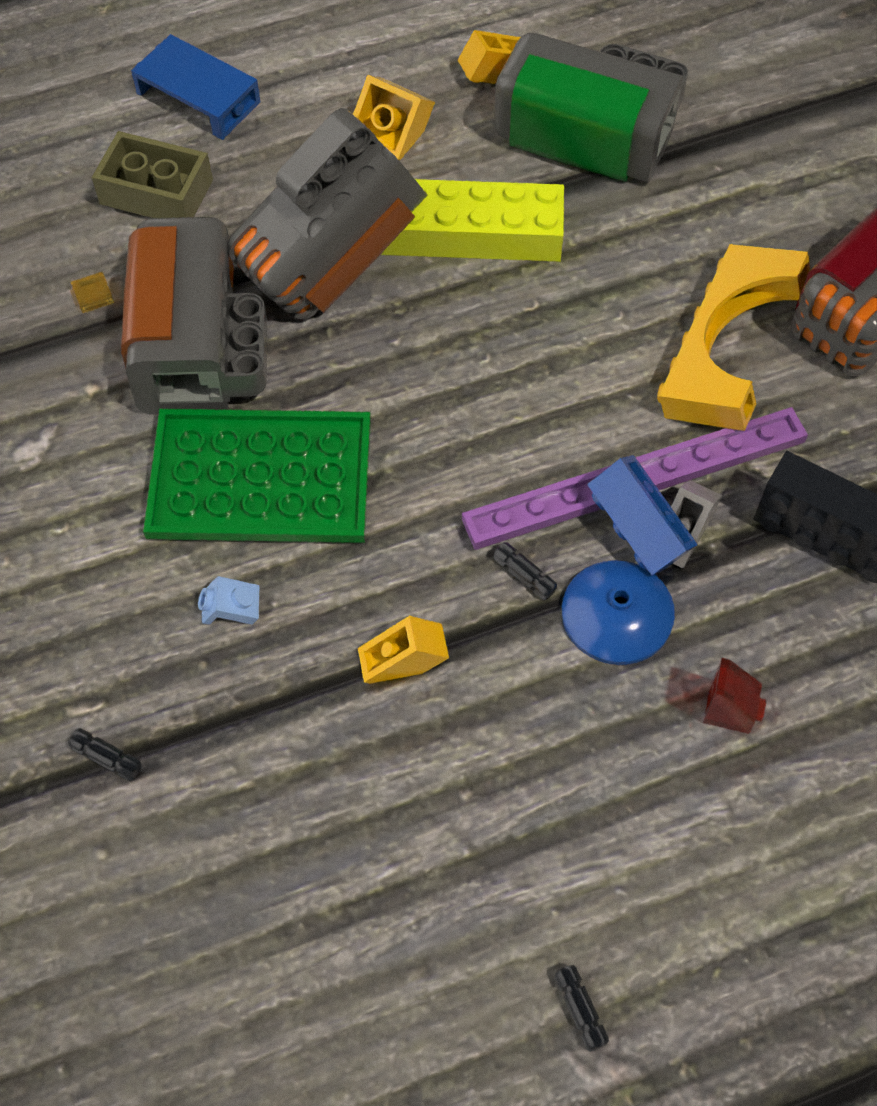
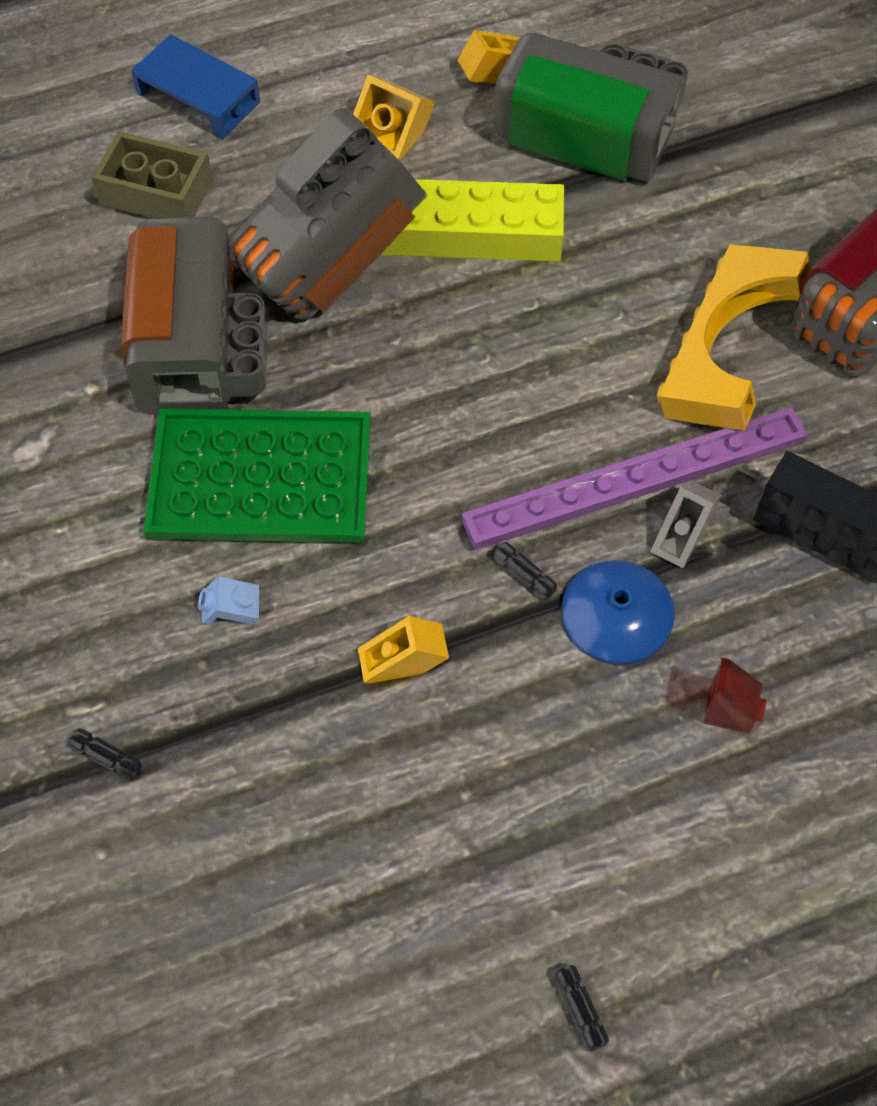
(92, 292): clear yellow tile -> none
(641, 515): blue brick -> none

